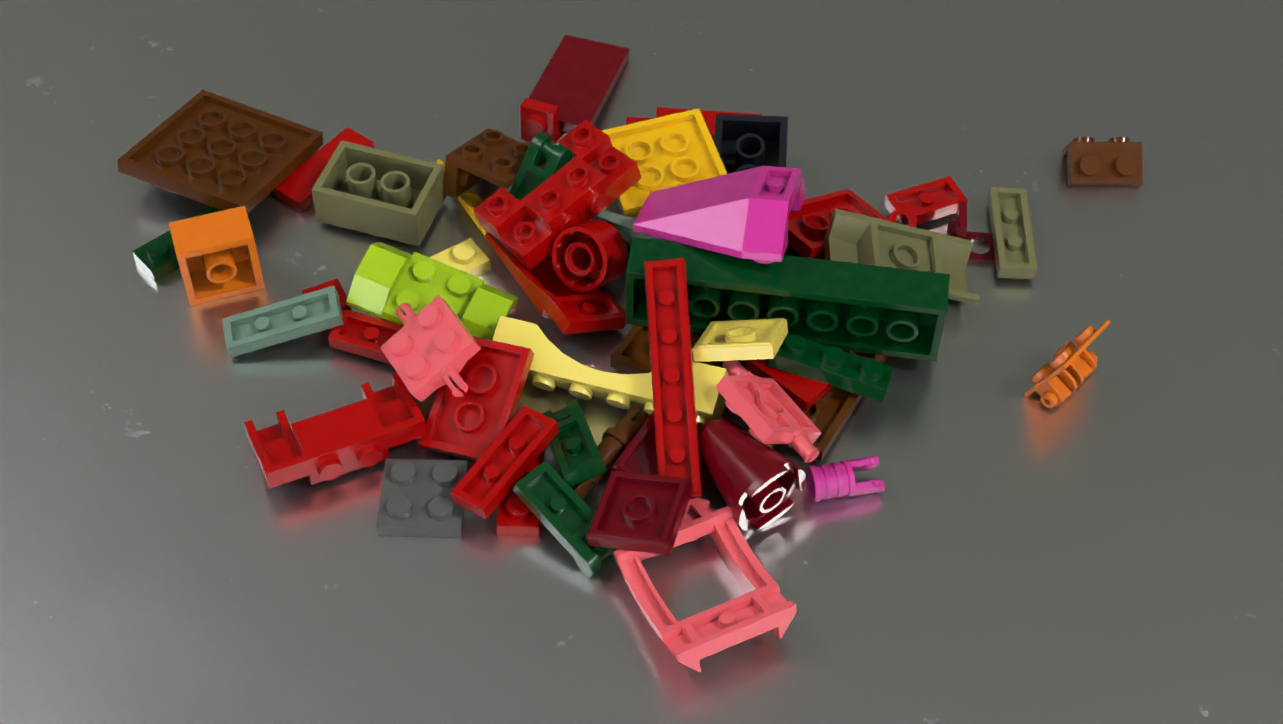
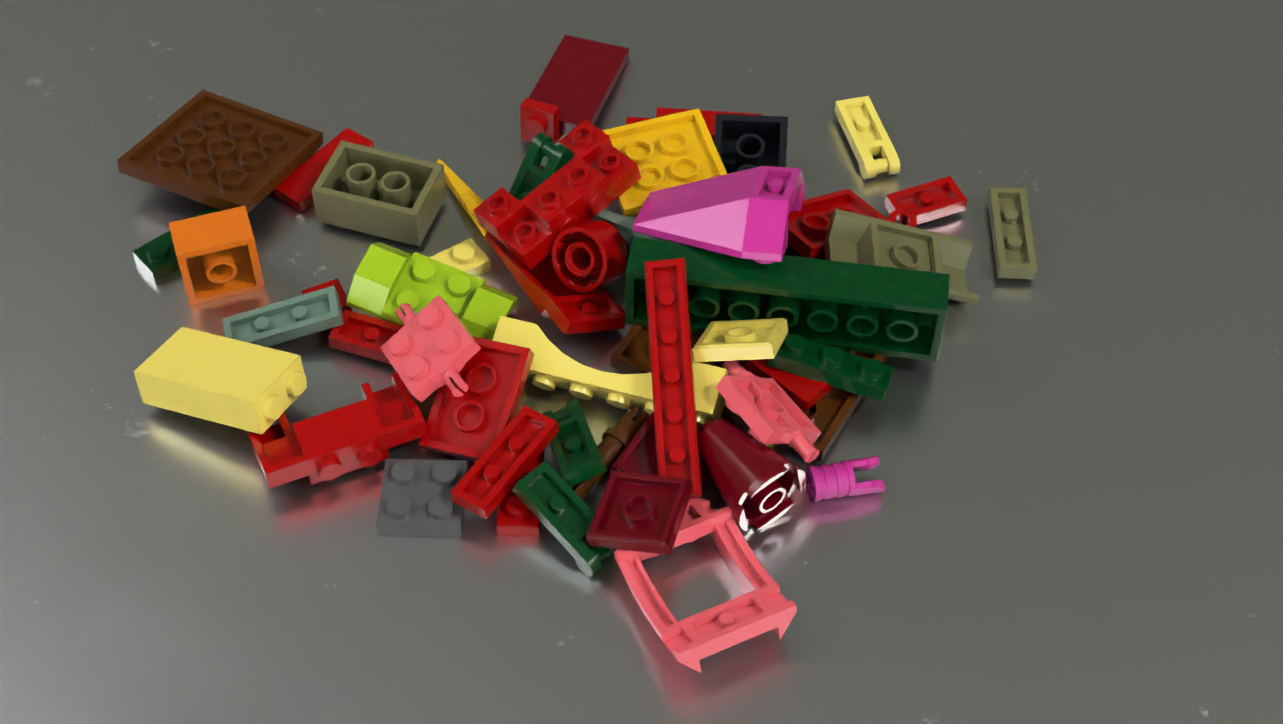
(221, 379): none -> light yellow brick
(485, 157): reddish brown bracket -> none
(867, 137): none -> light yellow plate
(958, 229): dark red bracket -> none
(1067, 369): orange hinge -> none
(1104, 163): reddish brown bracket -> none

